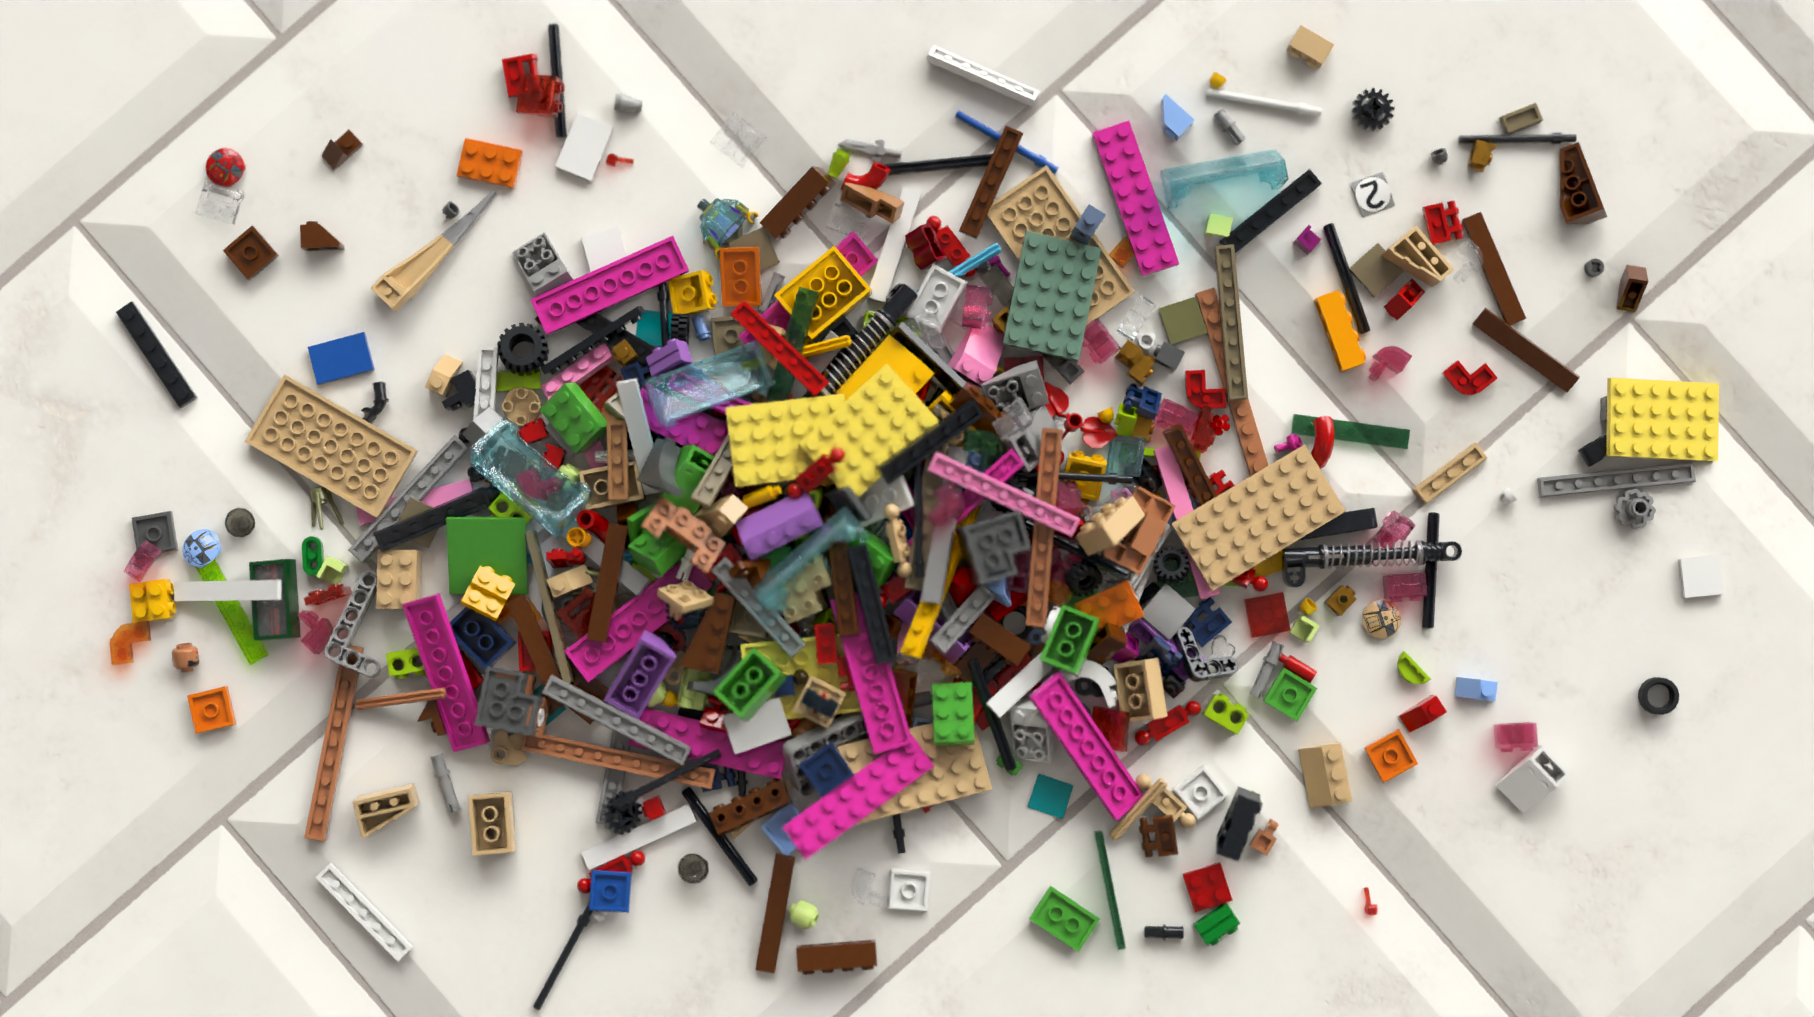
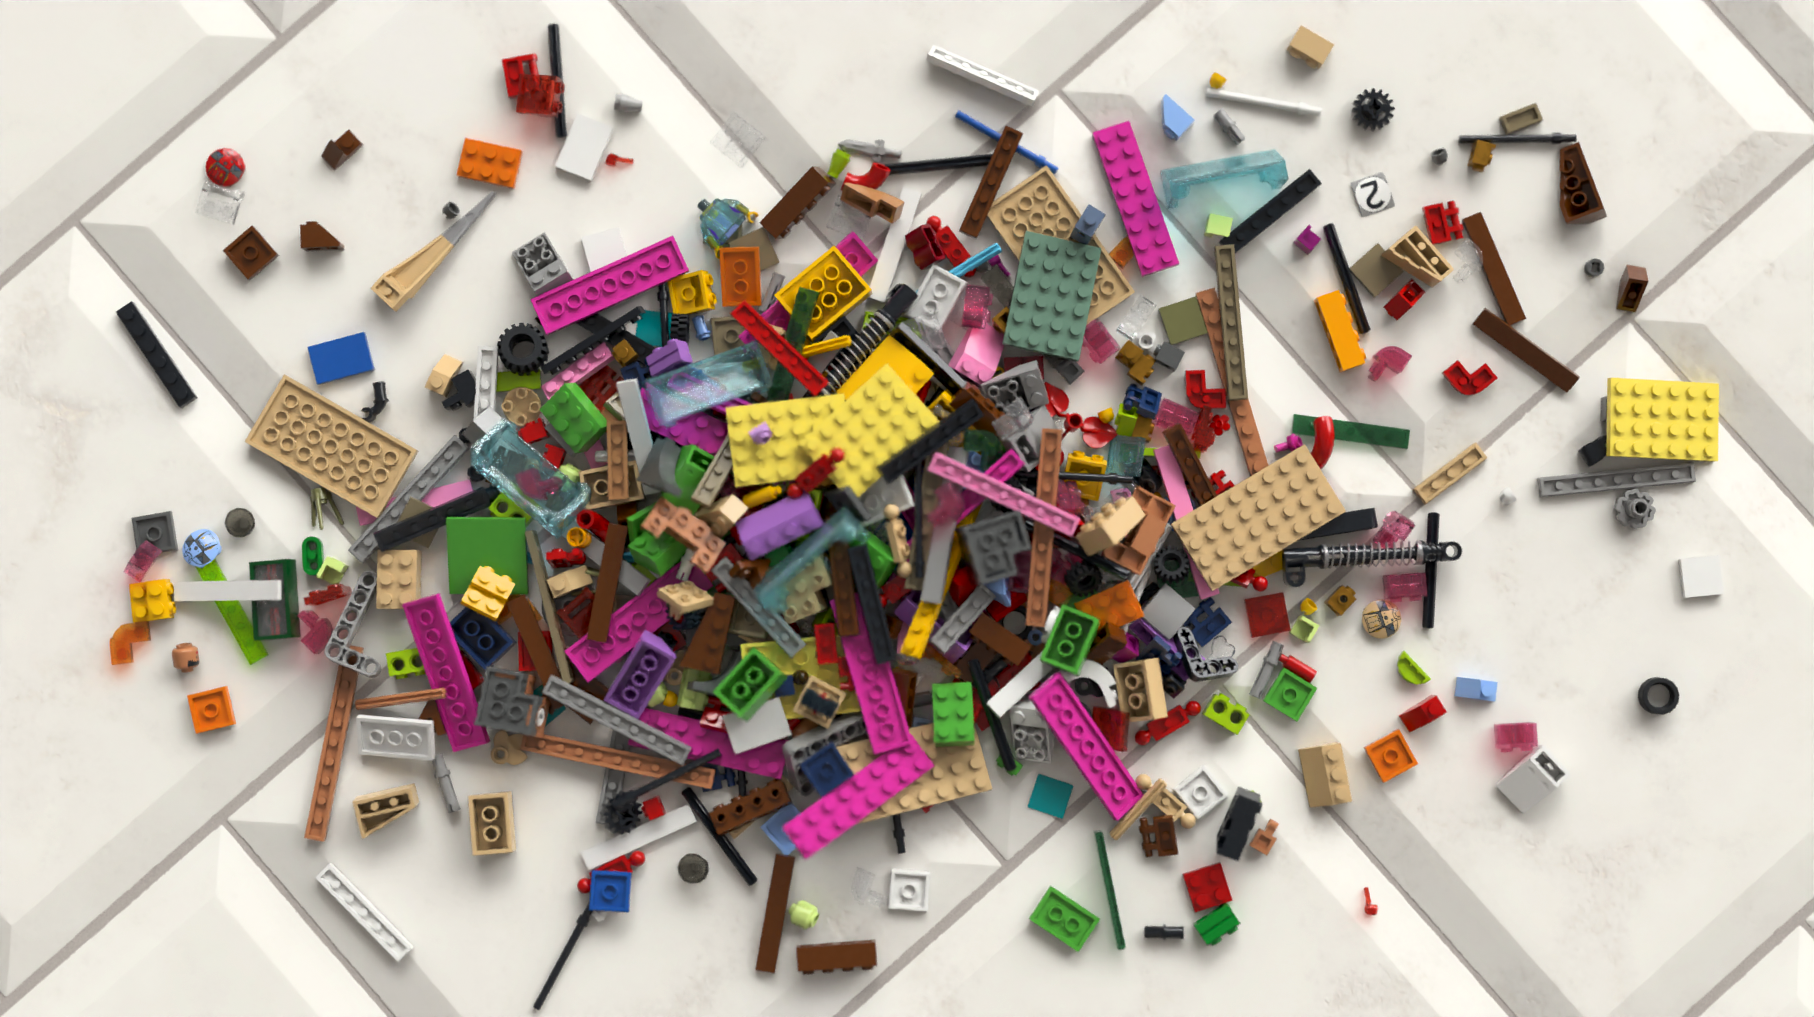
(395, 737): none -> white plate
(761, 434): none -> lavender plate

